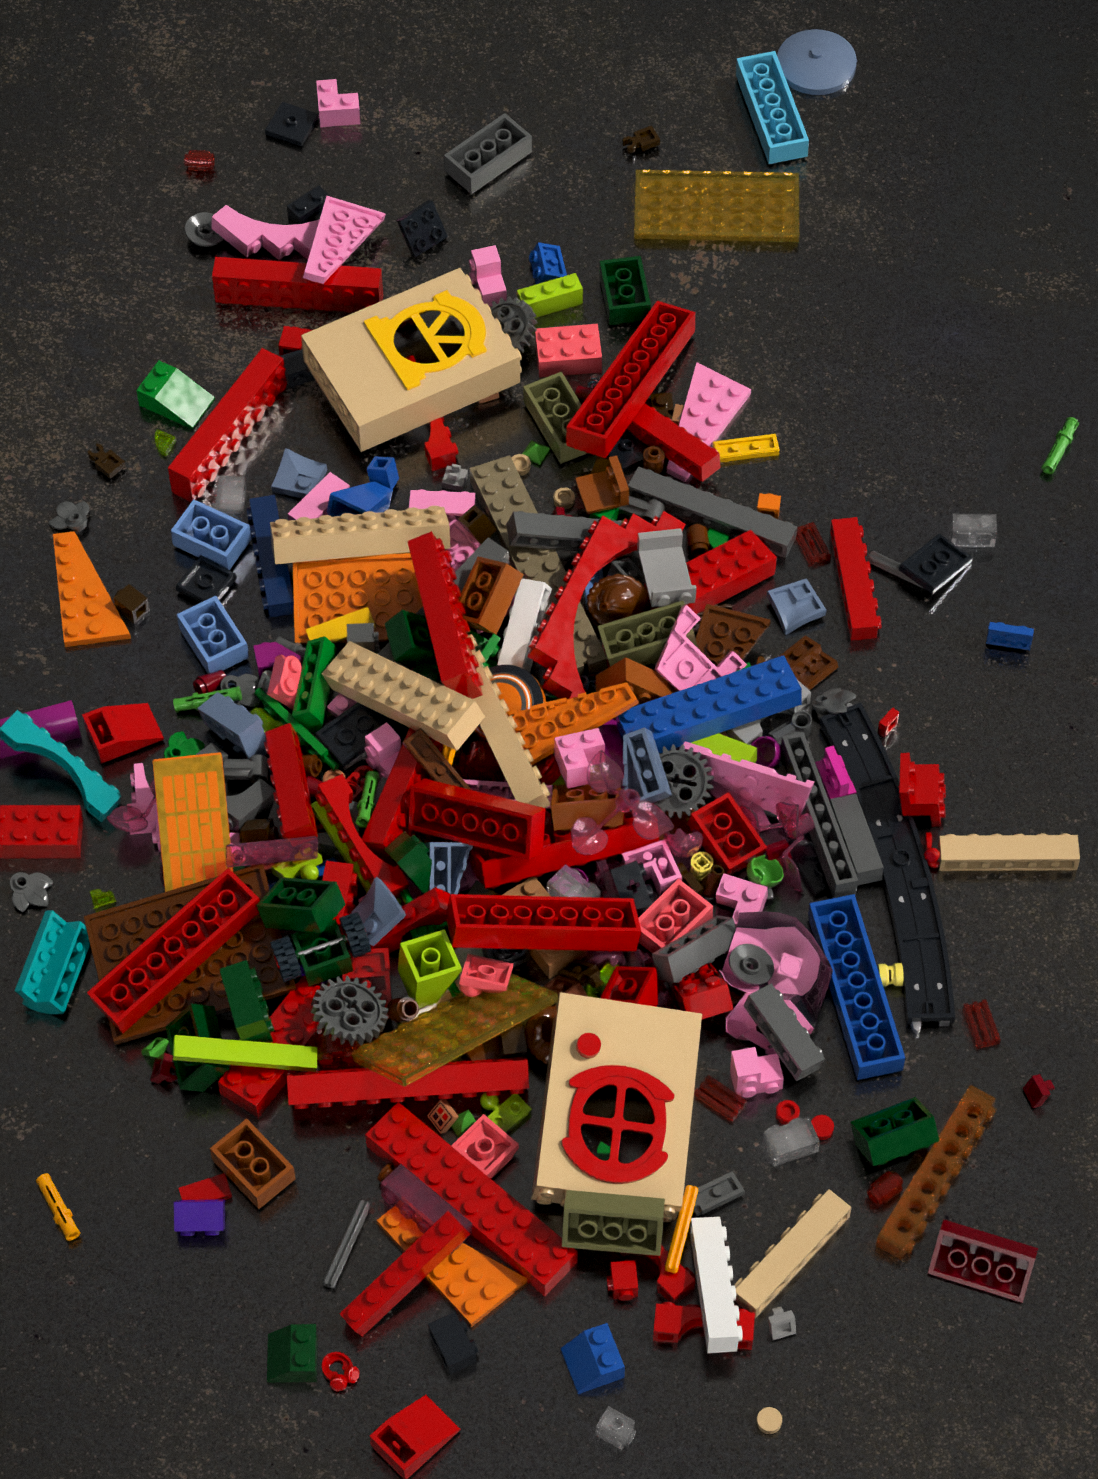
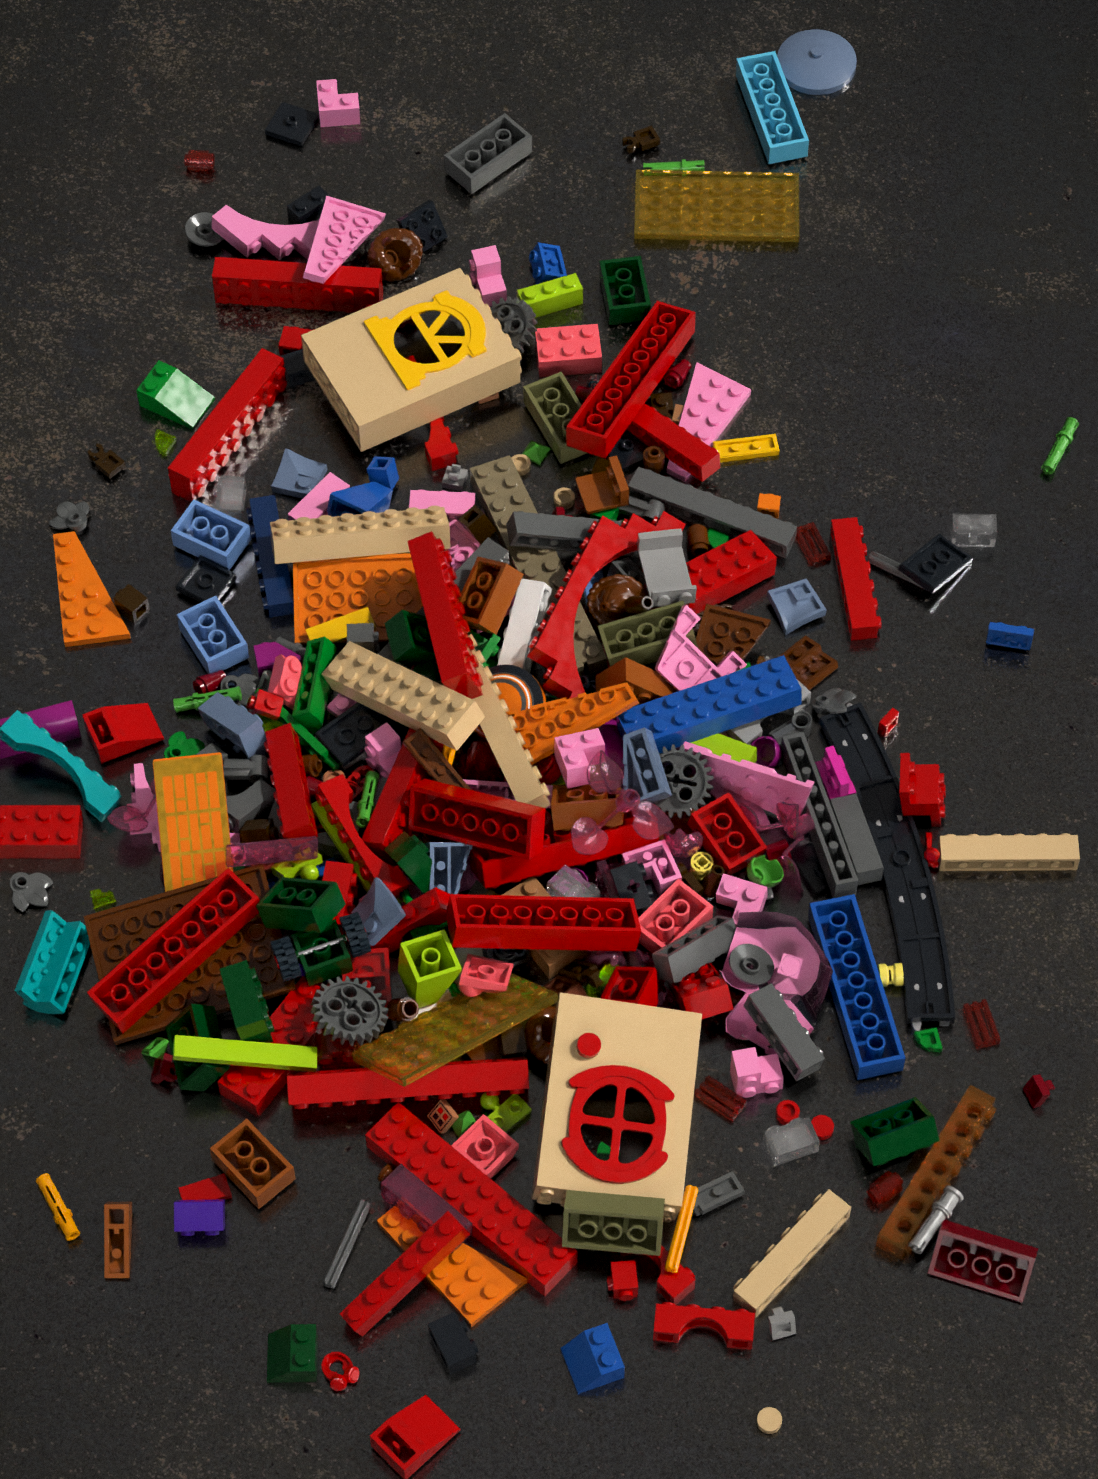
(117, 1239): none -> dark orange slope
(265, 704): none -> red bracket
(396, 253): none -> reddish brown piece
(615, 1428): clear brick -> none
(638, 604): none -> dark brown cone
(676, 375): none -> dark red cone
(681, 165): none -> bright green pin
(714, 1285): white brick -> none
(928, 1039): none -> green tile
(941, 1210): none -> light grey pin

